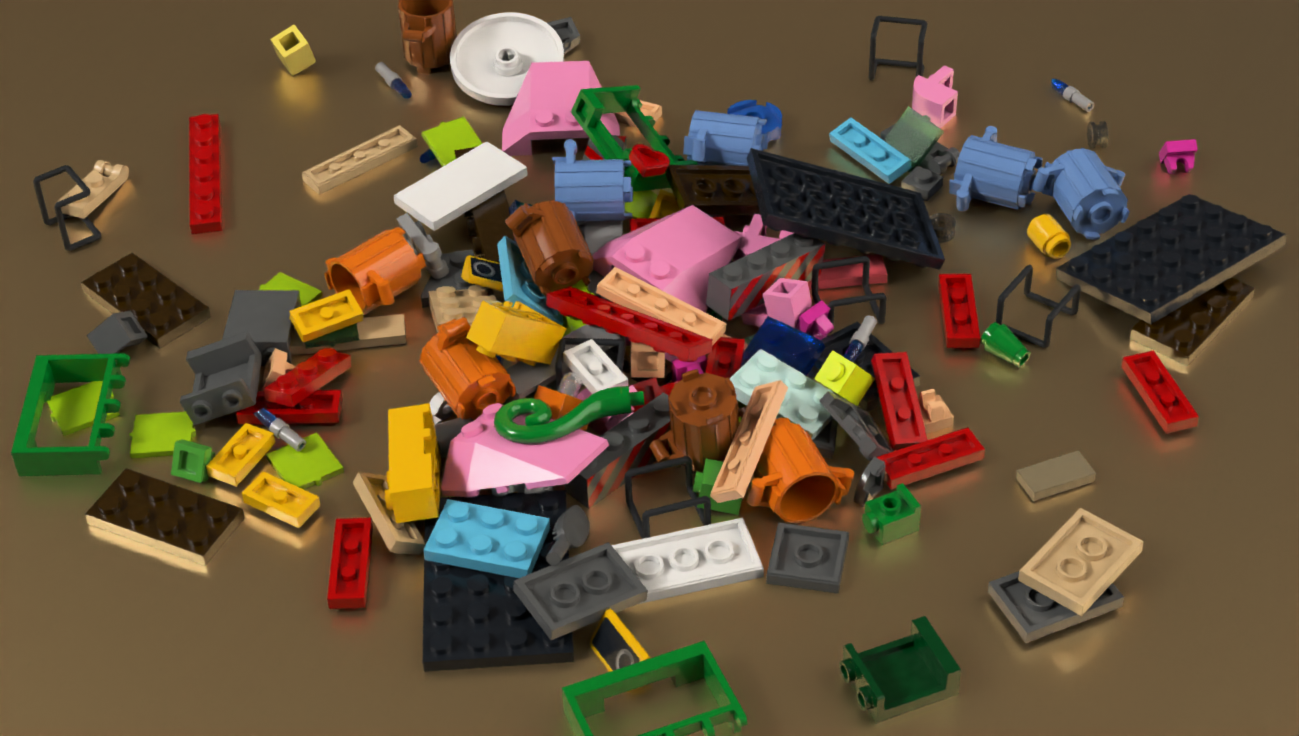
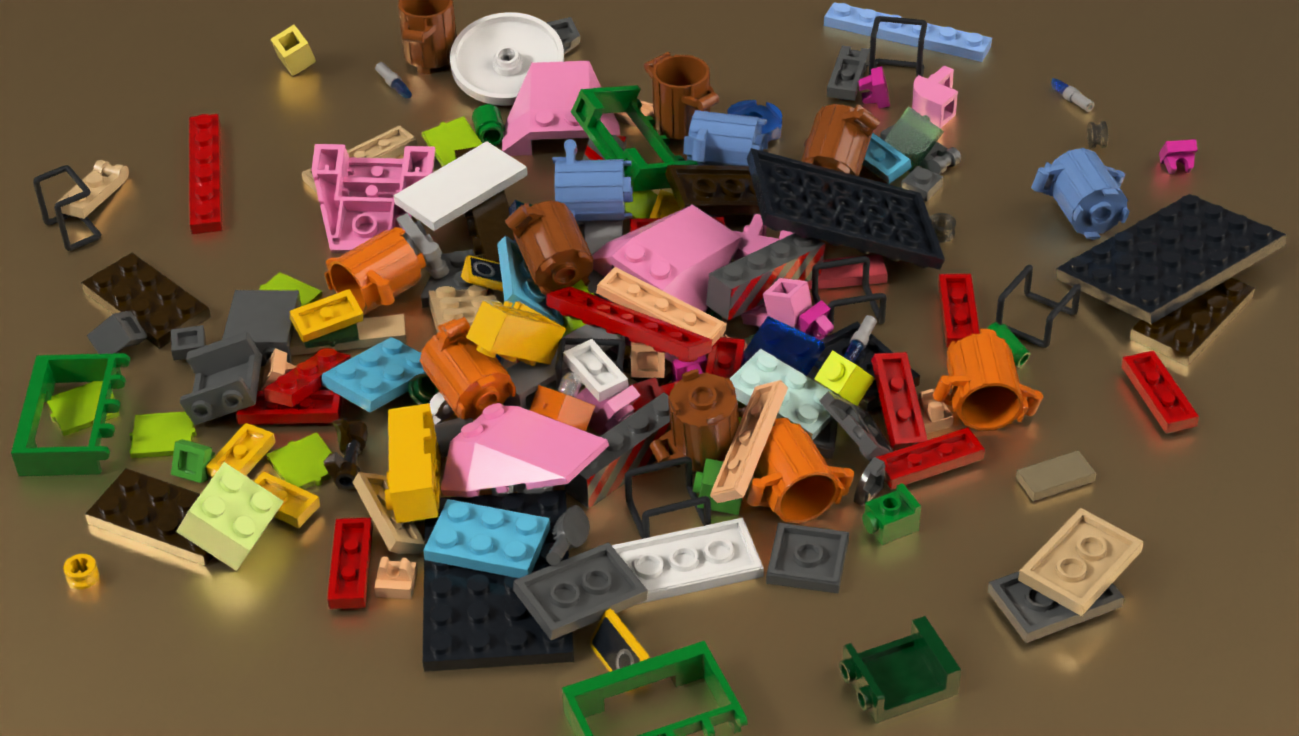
(81, 580): none -> yellow bush
(186, 340): none -> dark grey plate
(229, 516): none -> yellowish green brick
(280, 429): light grey piece -> none
(351, 441): none -> dark brown piece
(360, 191): none -> bright pink wedge
(375, 374): none -> medium azure plate
(395, 579): none -> light nougat tile
(422, 389): none -> dark green plate
(488, 124): none -> green brick
(538, 429): green plant -> none
(648, 161): red tile -> none
(679, 89): none -> dark orange container
(840, 138): none -> dark orange container
(847, 72): none -> dark grey plate
(878, 88): none -> dark pink tile
(937, 38): none -> light blue plate
(985, 383): none -> orange container
(994, 173): medium blue container -> none
(1049, 236): yellow brick -> none

